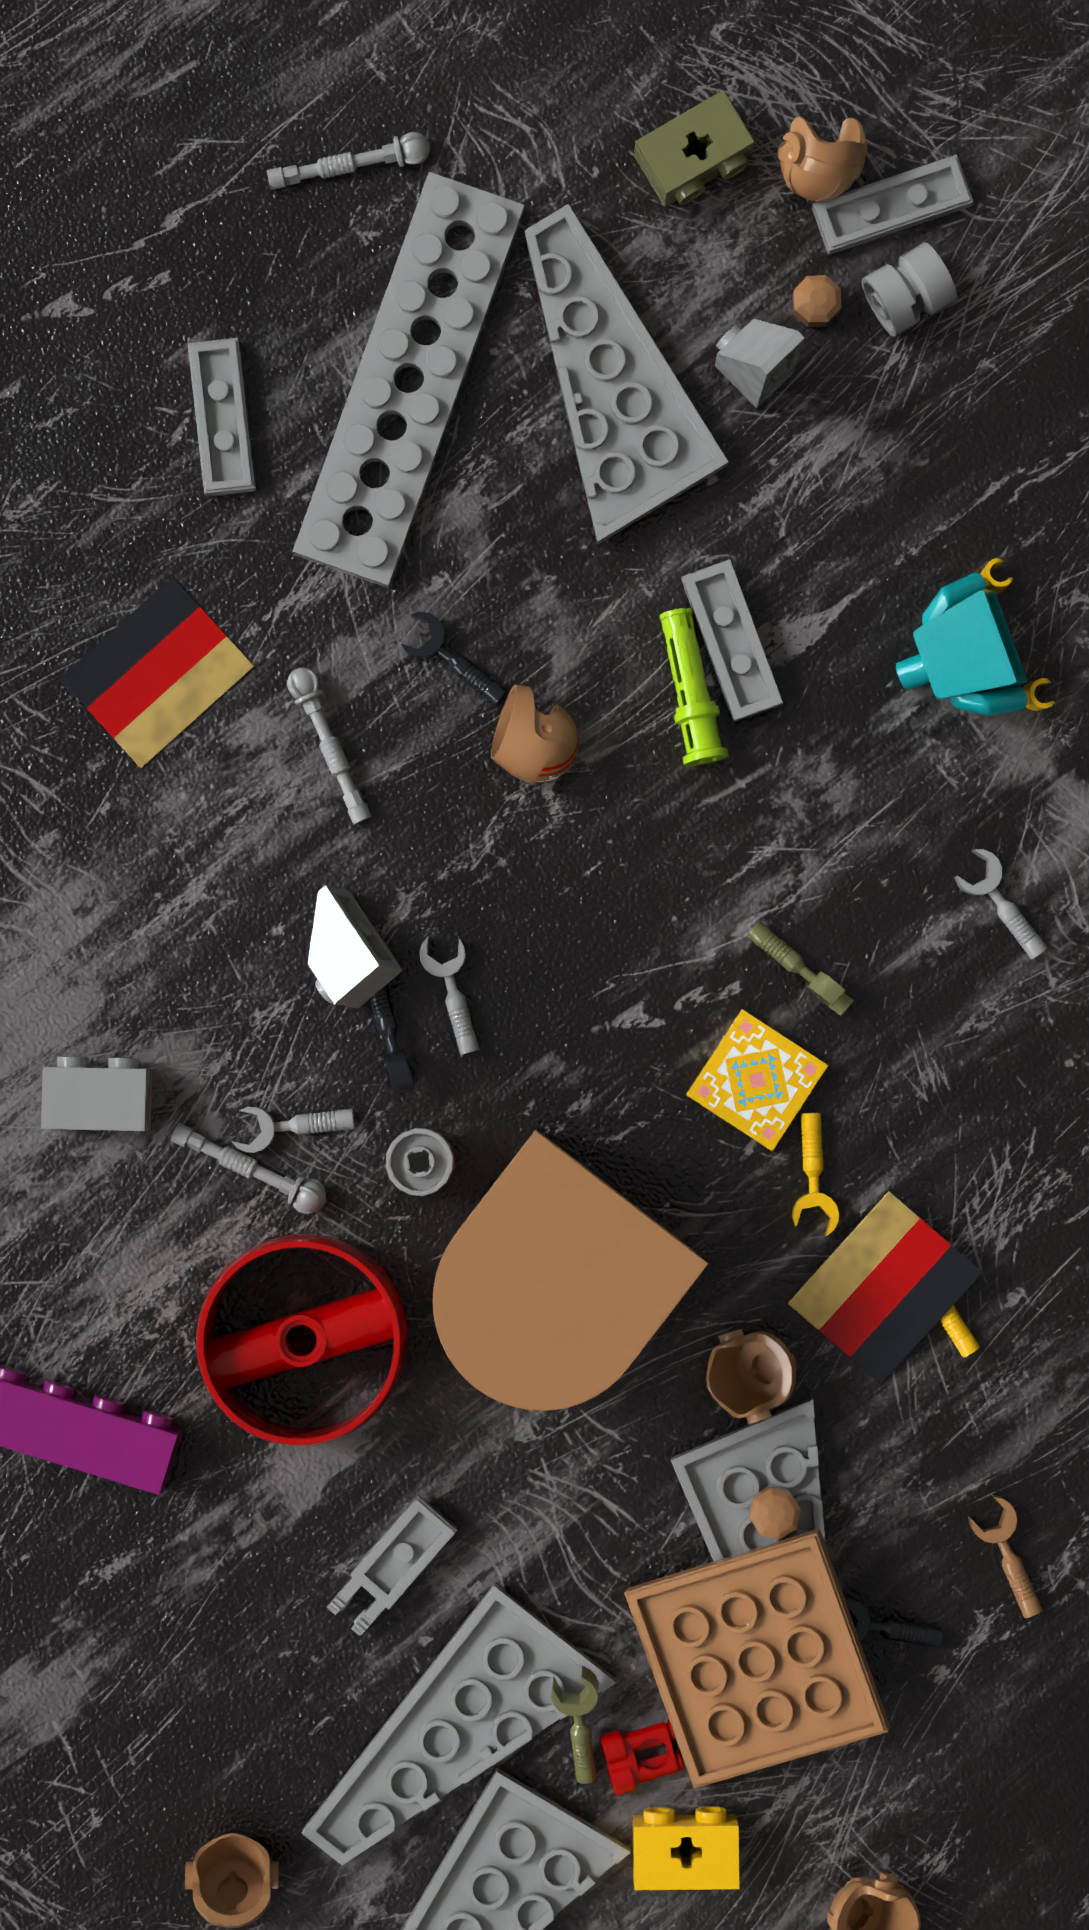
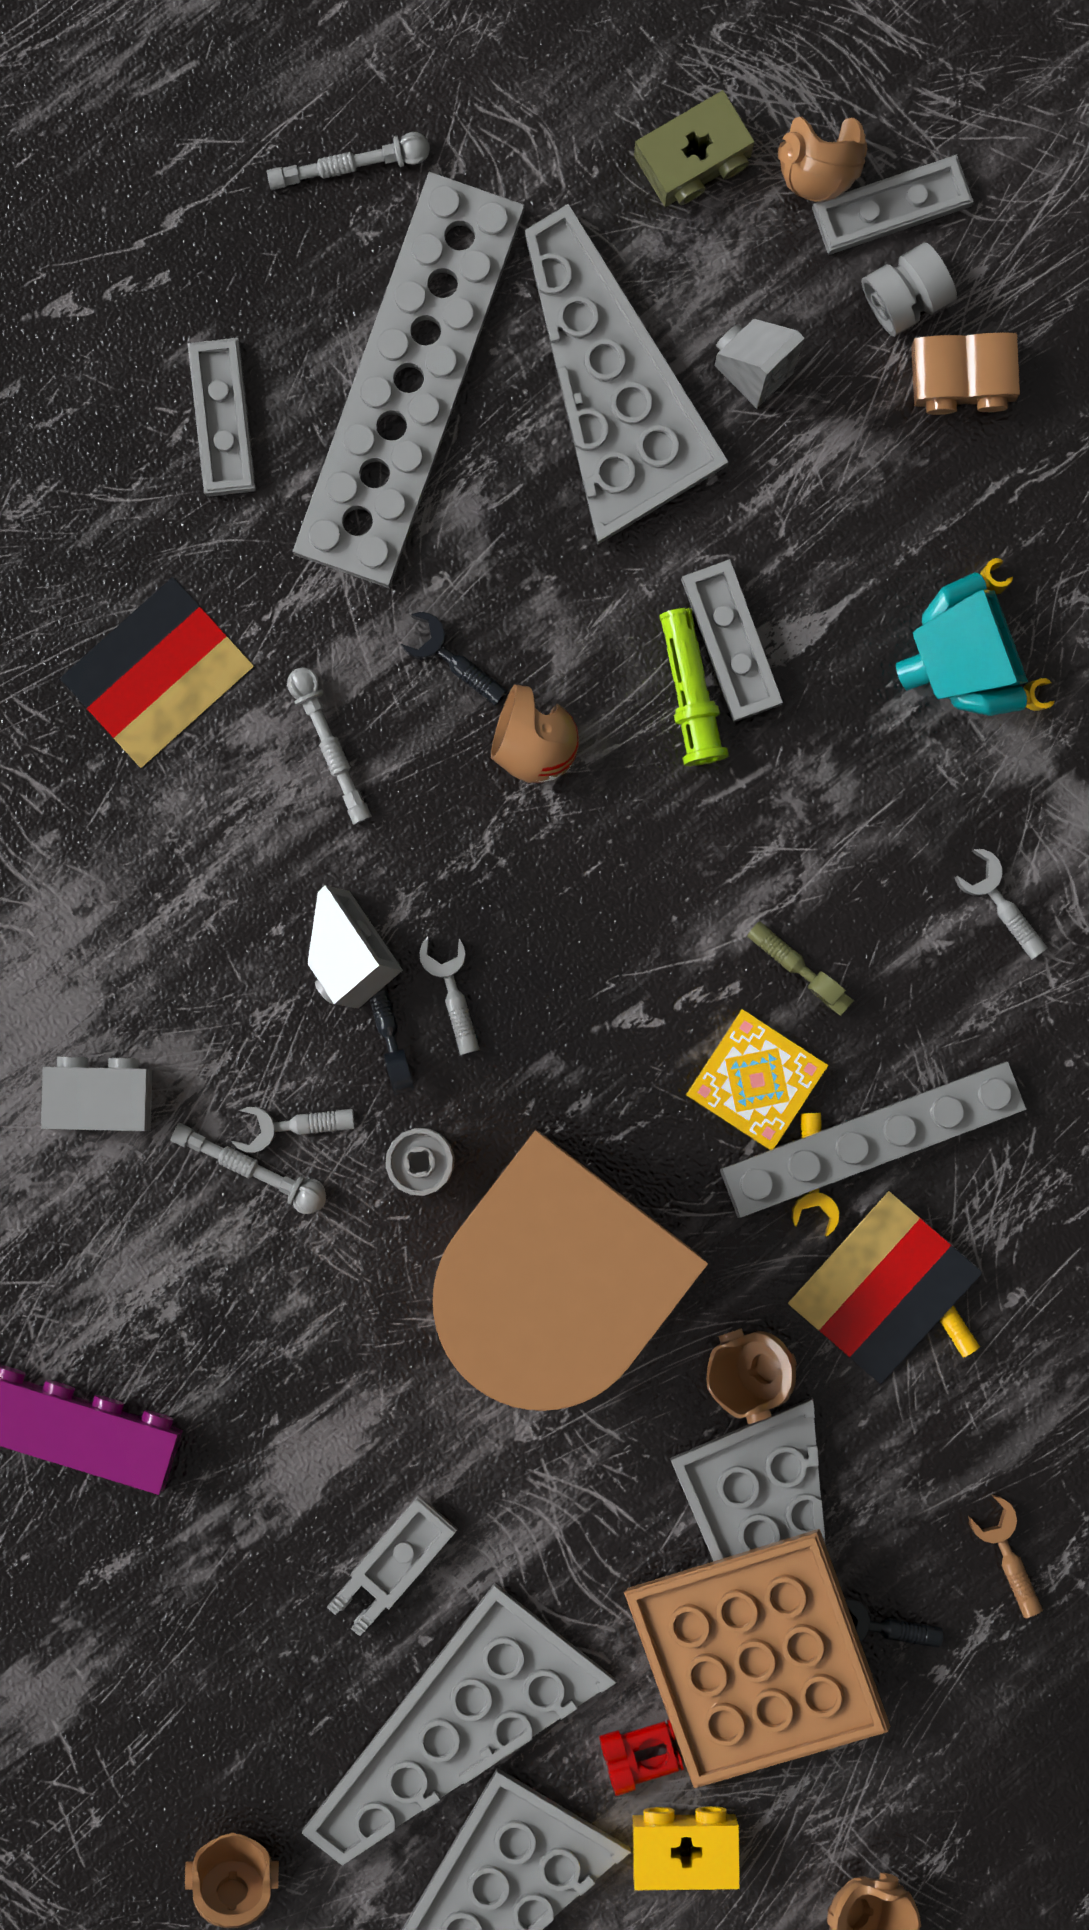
(266, 1348): red cylinder -> none
(578, 1705): olive piece -> none
(774, 1512): medium nougat tile -> none
(816, 301): medium nougat tile -> none
(872, 1139): none -> light grey plate
(965, 371): none -> medium nougat brick

